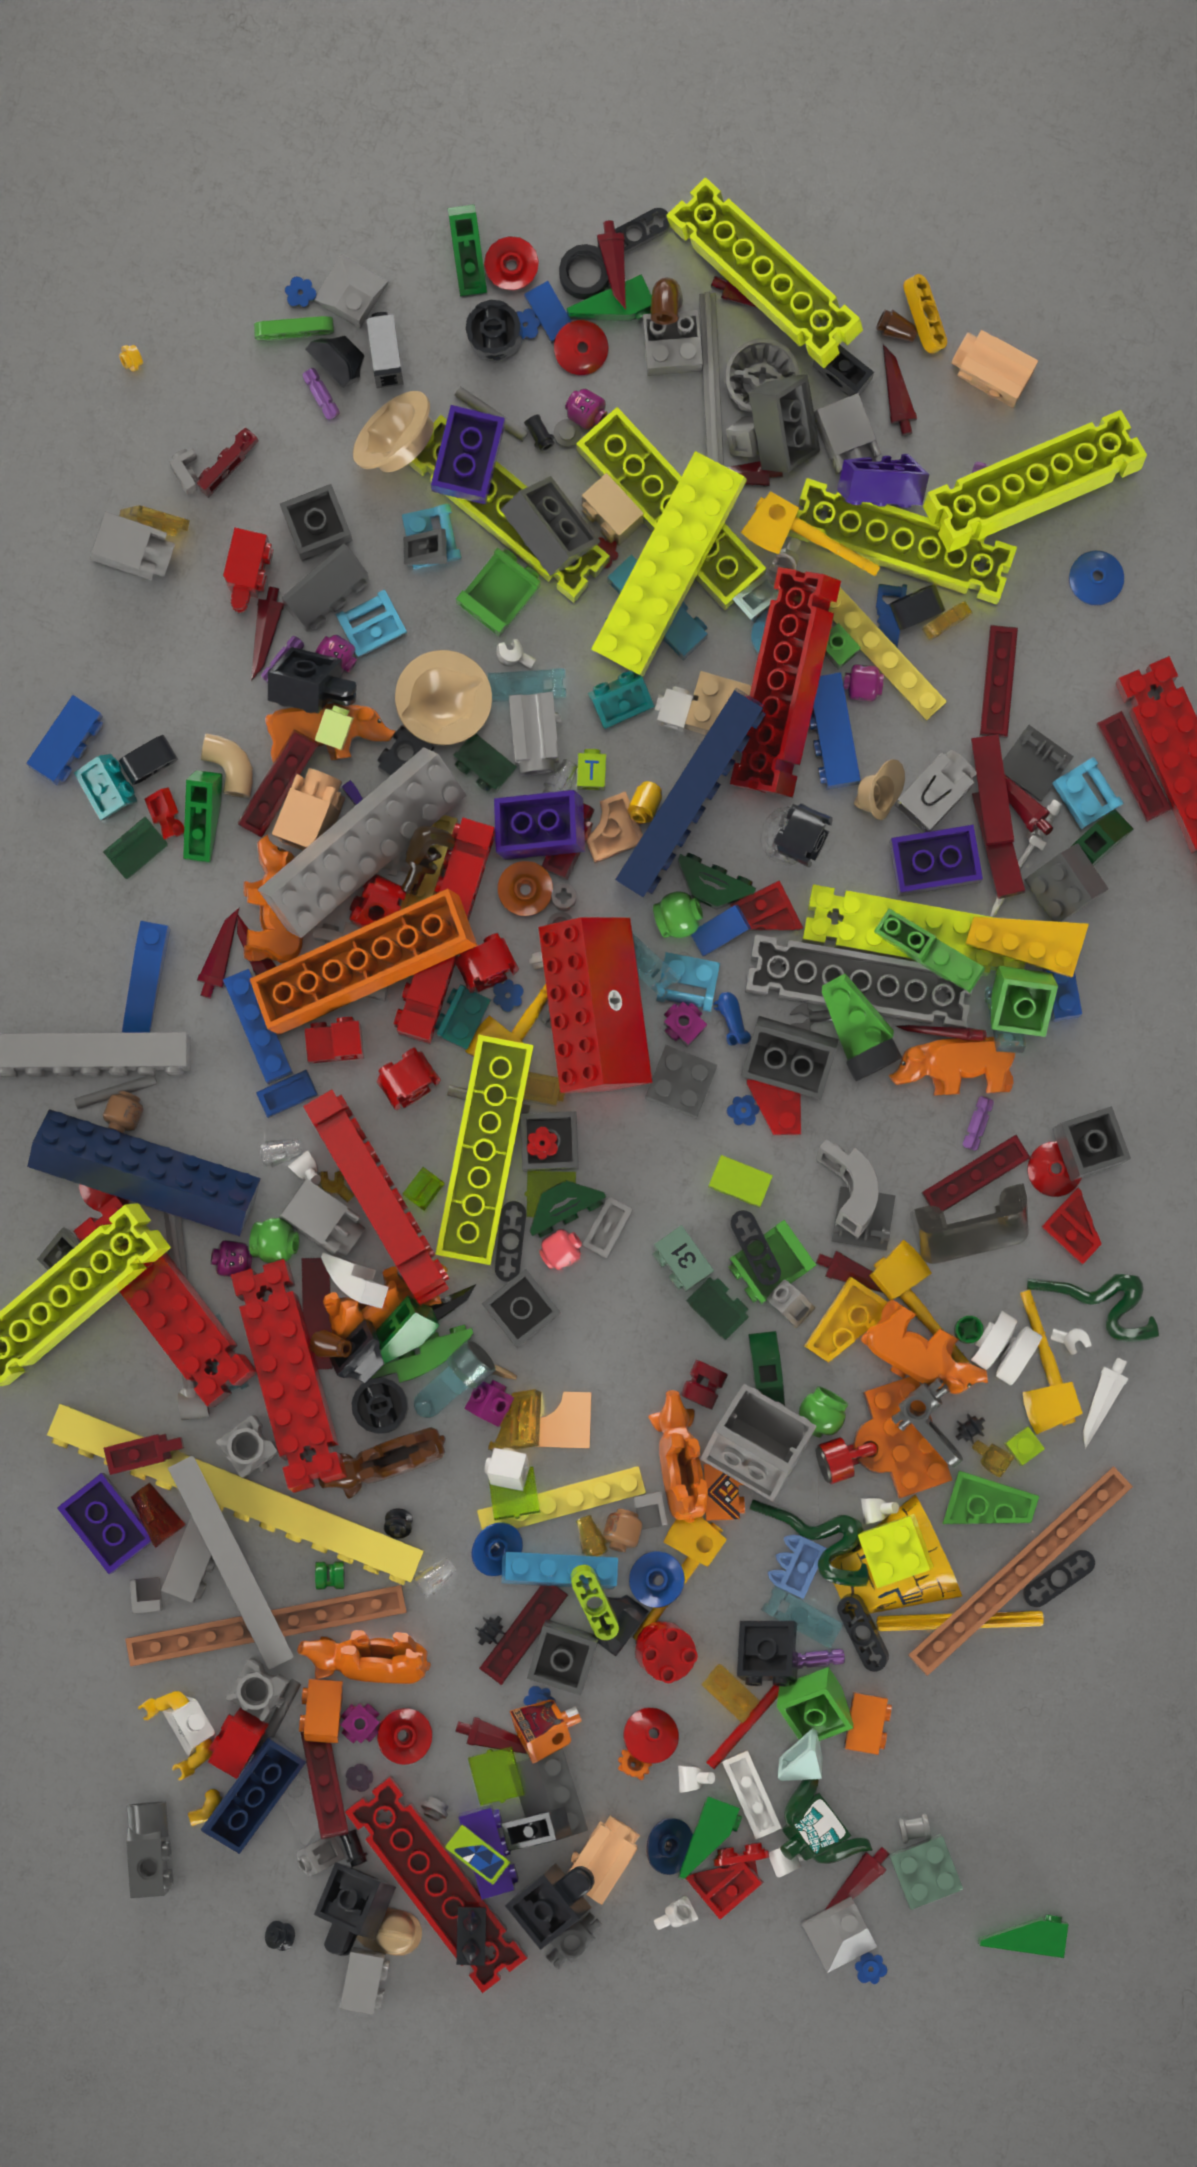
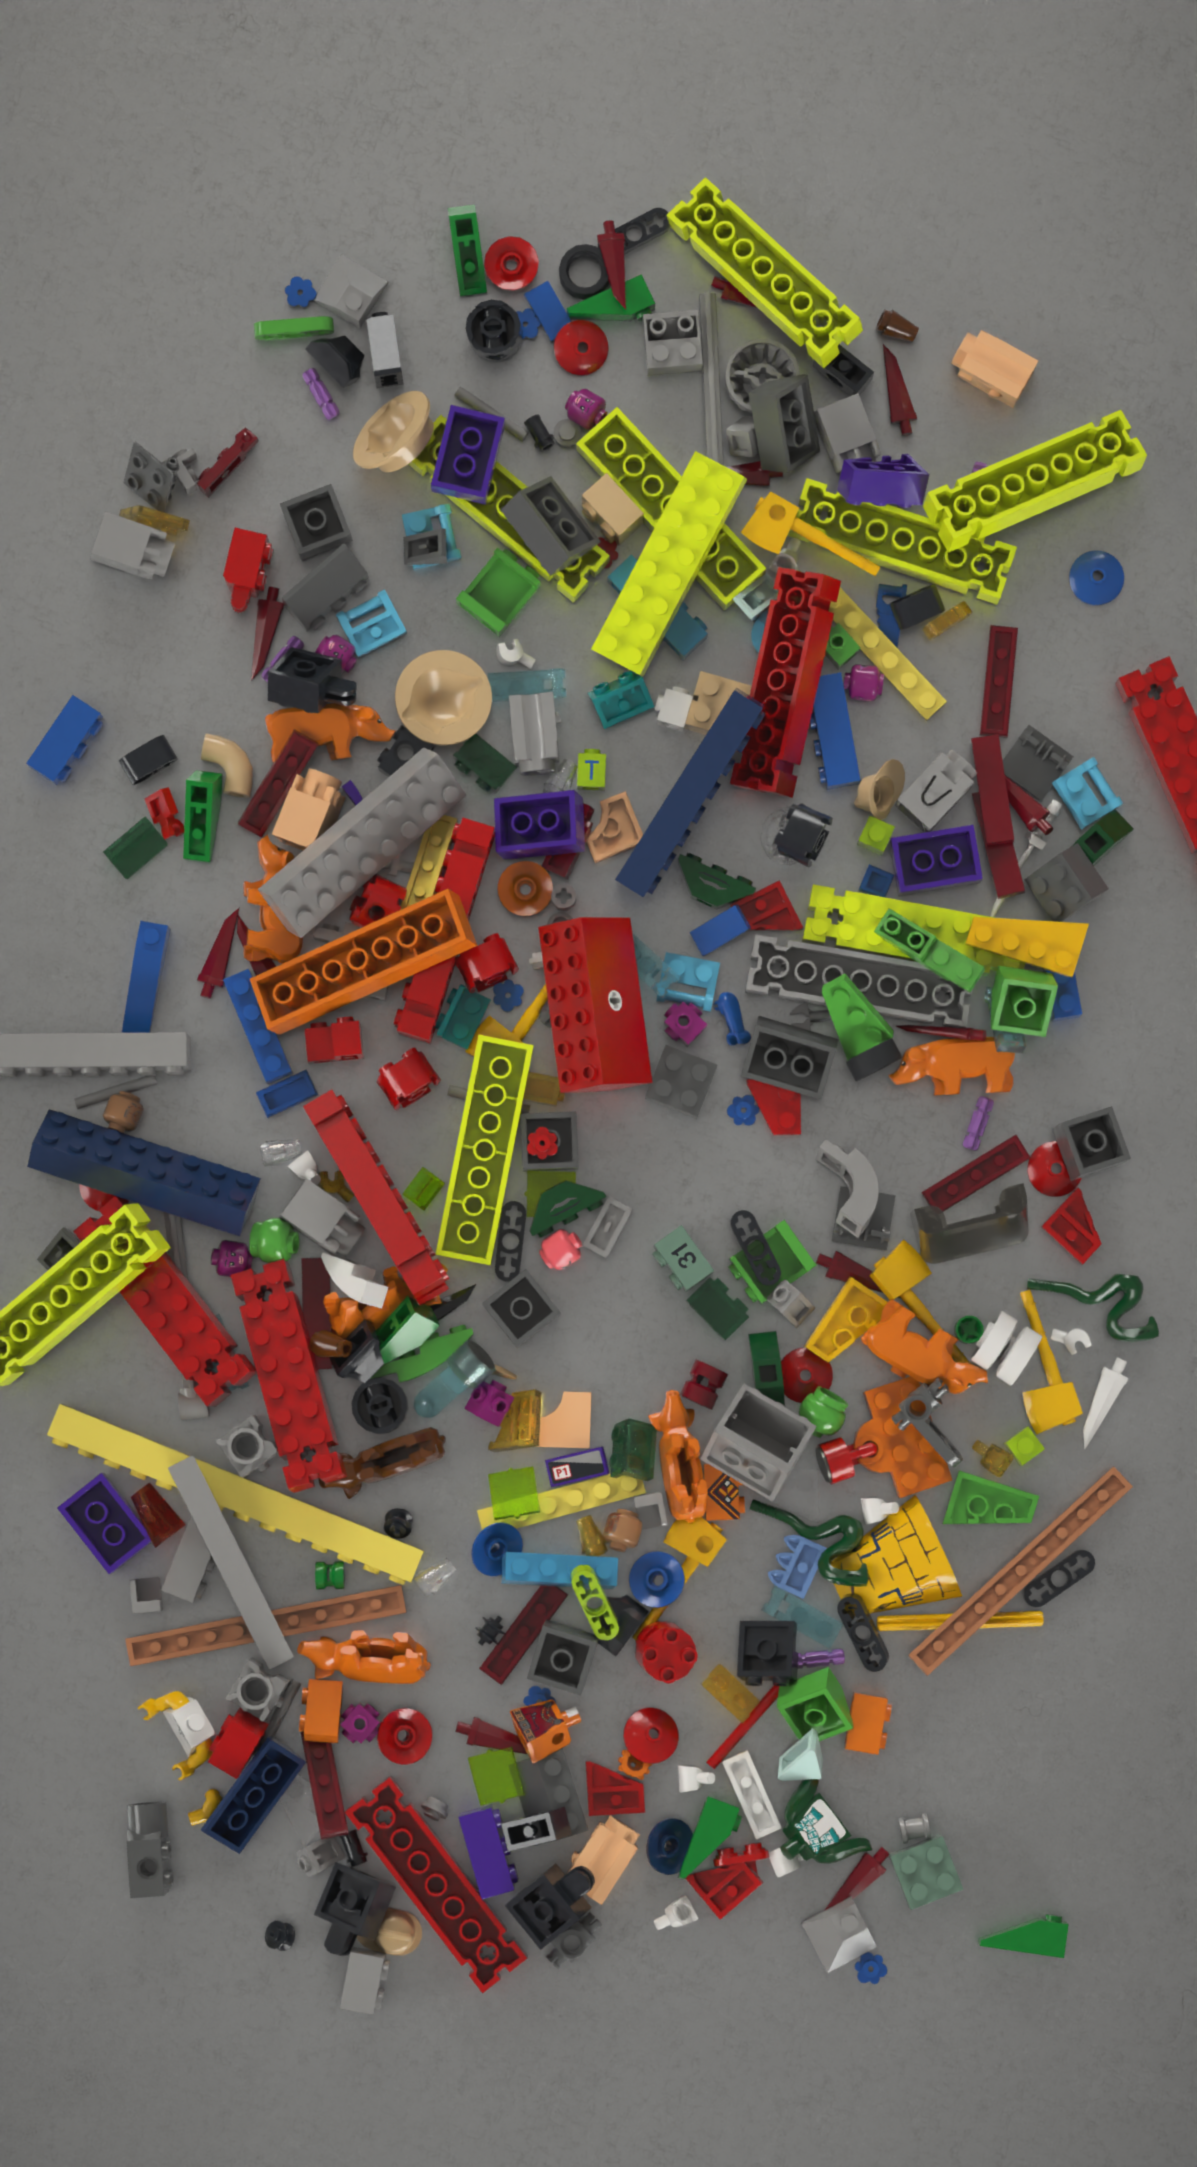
(105, 785): teal bracket -> none
(130, 357): yellow plate -> none
(140, 1452): dark red hinge -> none
(150, 477): none -> dark grey hinge
(334, 727): yellowish green brick -> none
(353, 1772): clear purple plate -> none
(421, 855): dark brown piece -> none
(471, 1936): black tile -> none
(477, 1854): slope -> none
(507, 1468): white brick -> none
(577, 1466): none -> slope
(612, 1792): none -> red wing
(633, 1450): none -> clear green bracket
(645, 802): yellow brick -> none
(666, 301): reddish brown cylinder -> none
(677, 915): bright green piece -> none
(740, 1181): lime panel -> none
(800, 1360): none -> red dish
(875, 835): none -> lime brick
(876, 881): none -> blue tile
(895, 1550): neon yellow brick -> none
(930, 327): yellow beam -> none
(970, 1428): black wheel -> none
(1133, 766): dark red tile -> none

